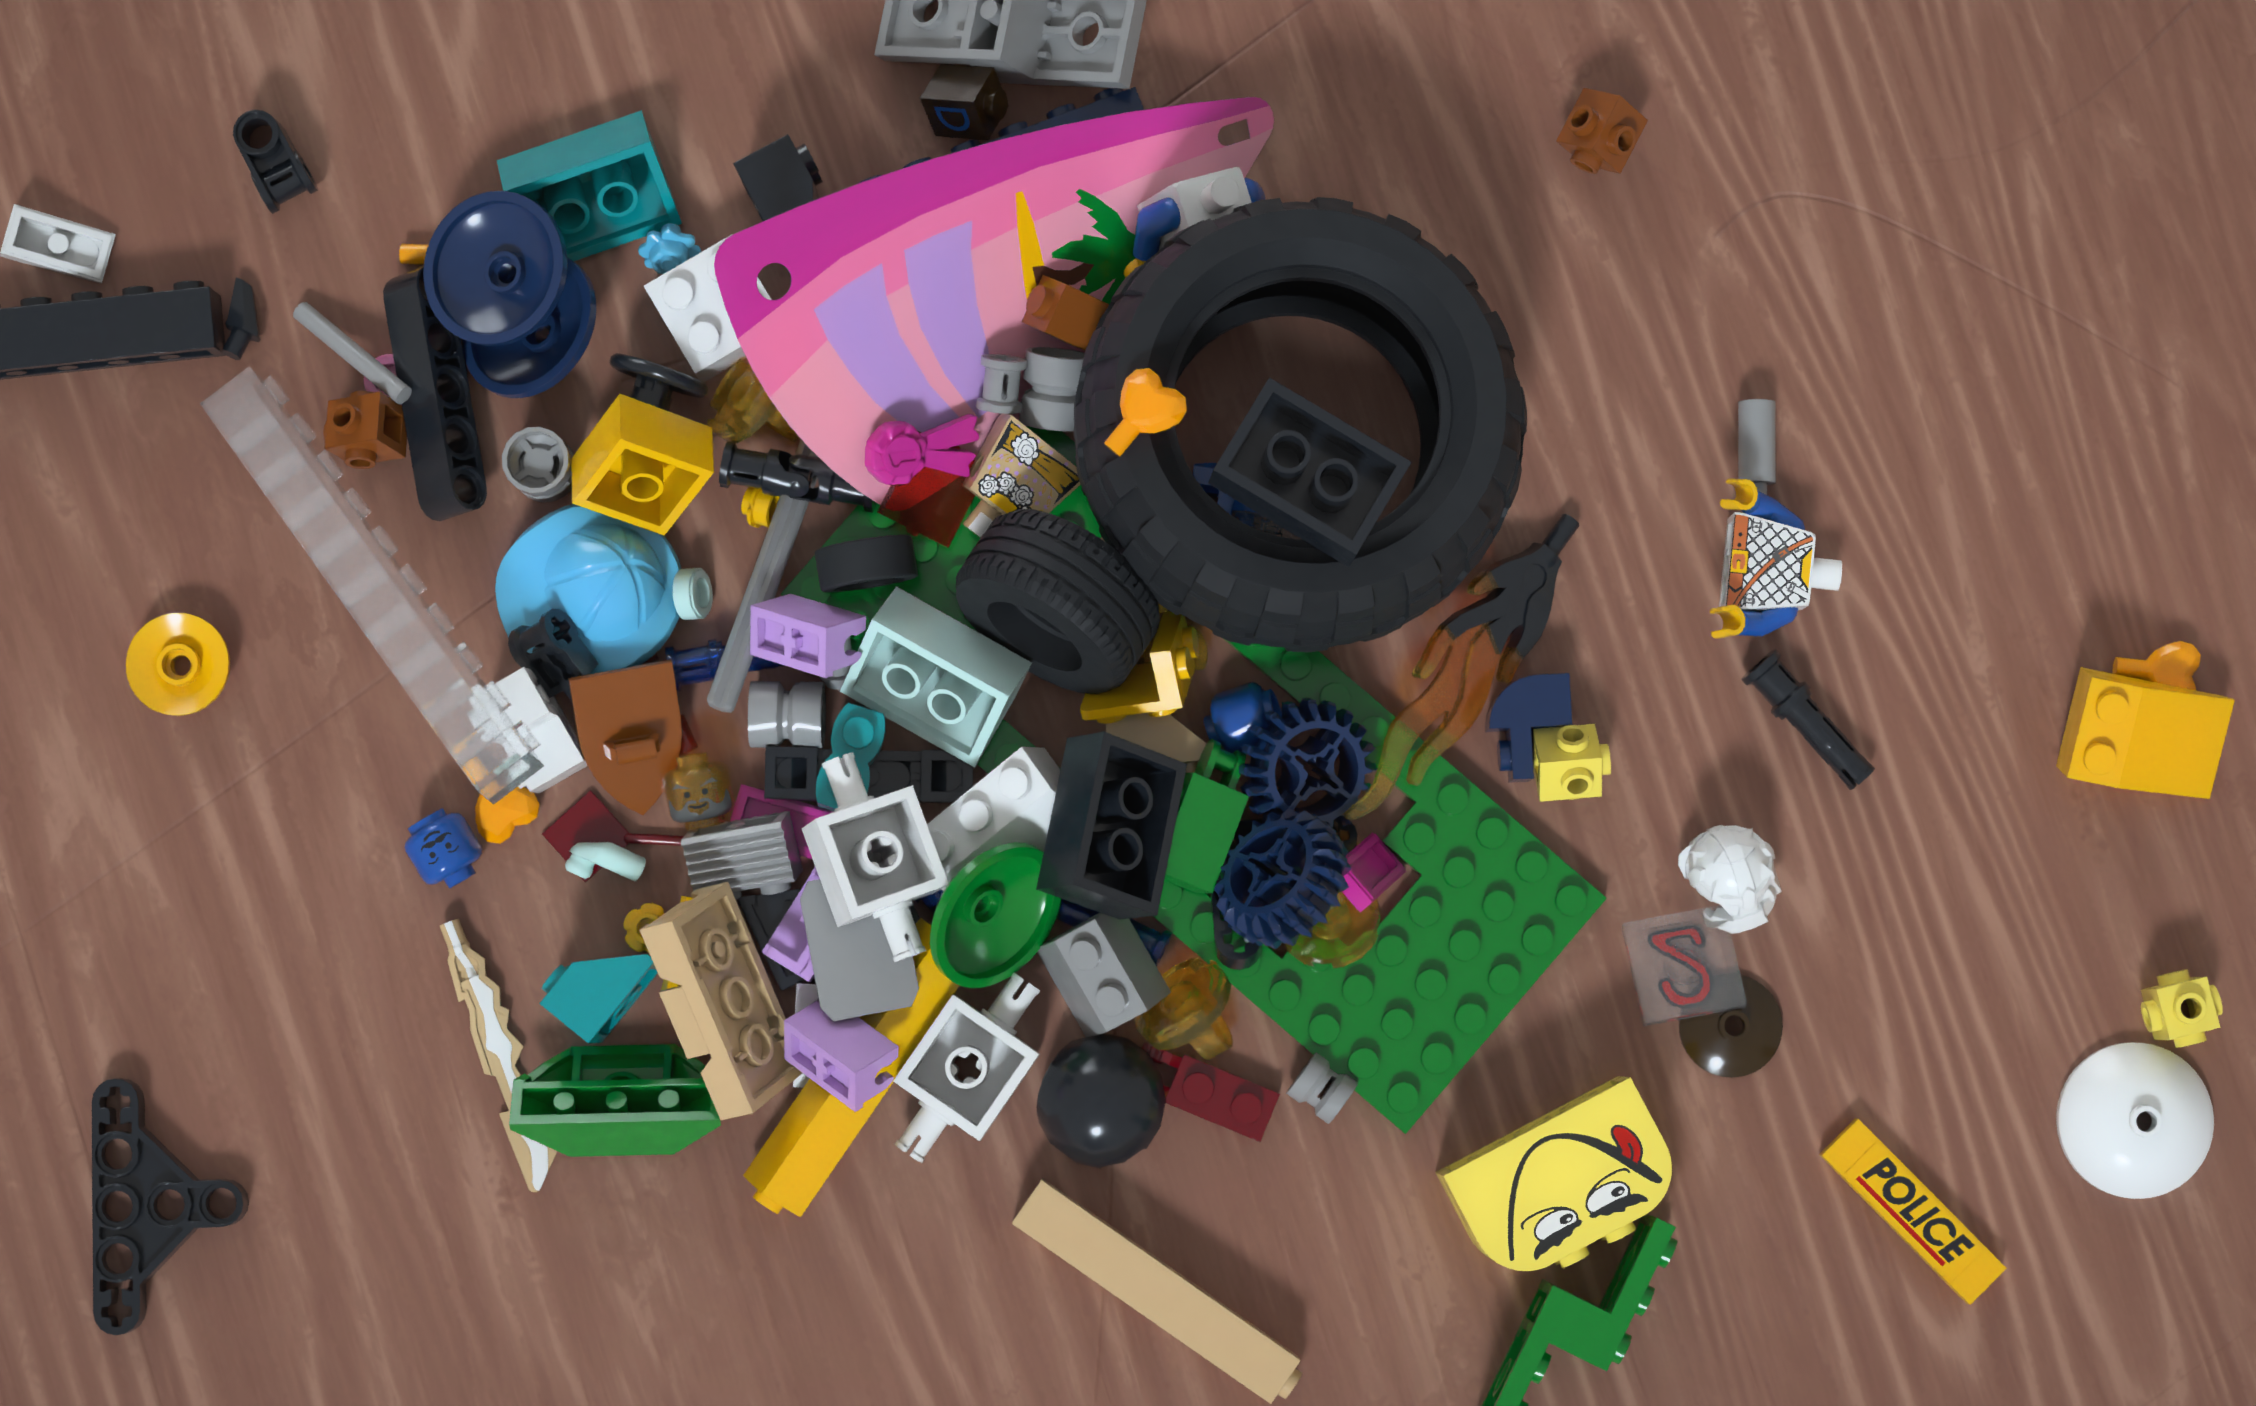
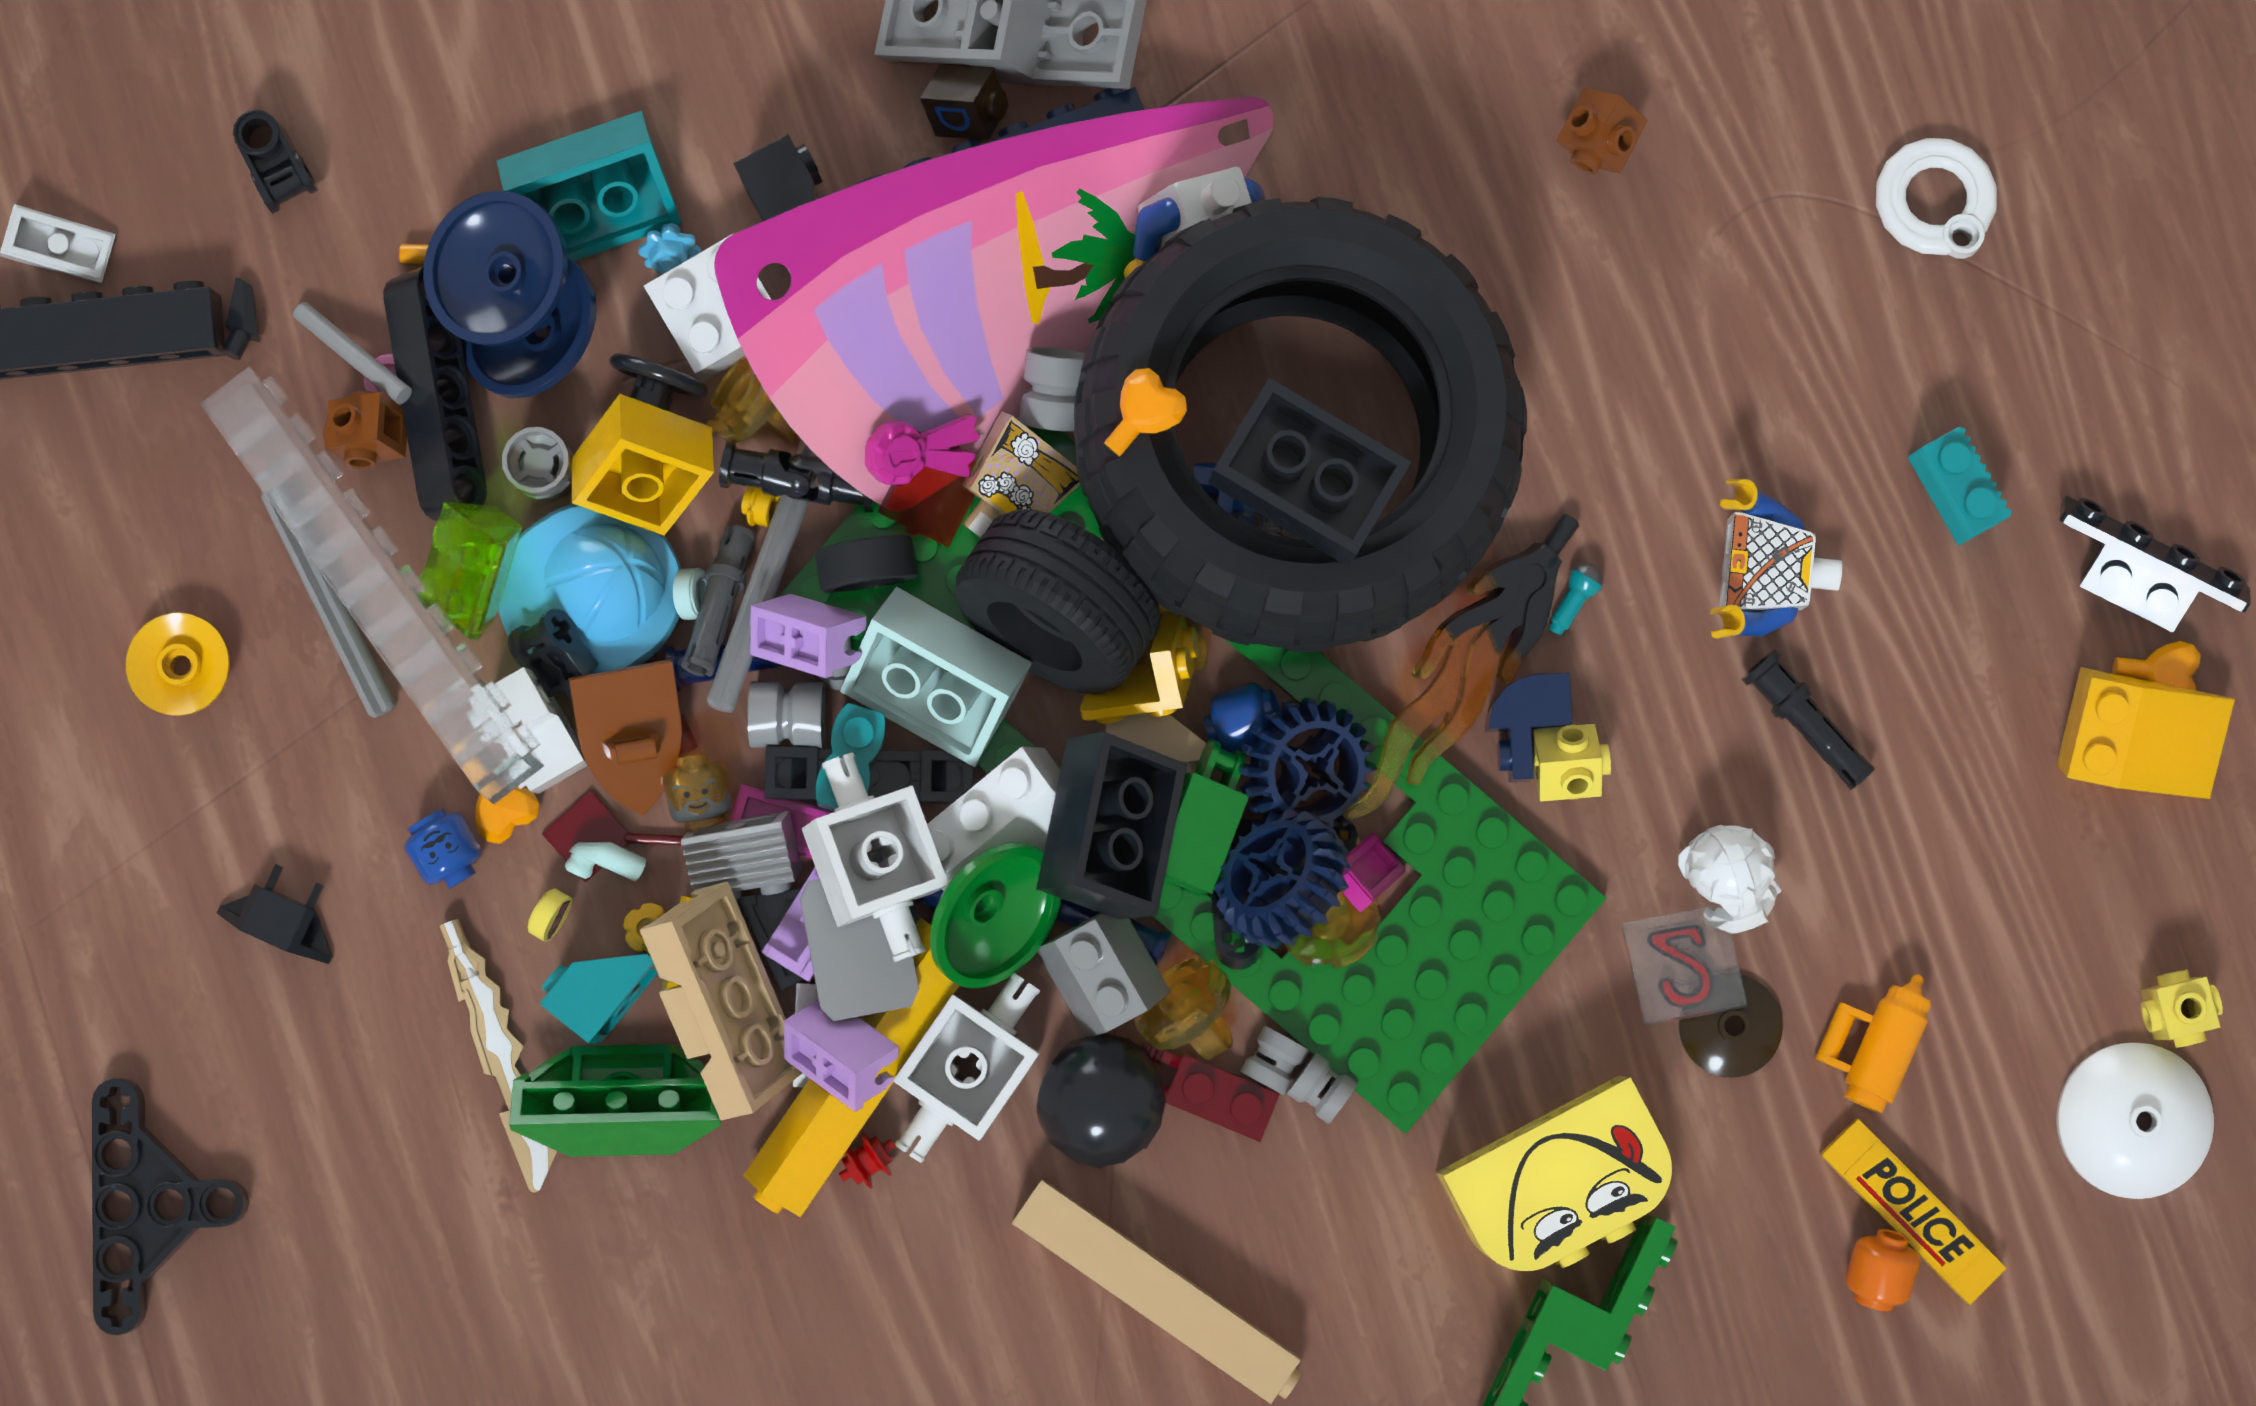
(280, 919): none -> black piece
(338, 624): none -> light grey axle
(470, 564): none -> clear neon green slope
(549, 914): none -> light yellow tile
(724, 582): none -> dark grey pin
(867, 1160): none -> red wheel
(1001, 383): light grey bush -> none
(1063, 312): dark orange brick -> none
(1277, 1048): none -> light grey wheel
(1584, 582): none -> teal piece
(1757, 442): light grey cylinder -> none
(1882, 1270): none -> orange head
(1885, 1048): none -> light orange piece
(1928, 238): none -> white piece
(1959, 485): none -> teal brick
(2145, 573): none -> bracket

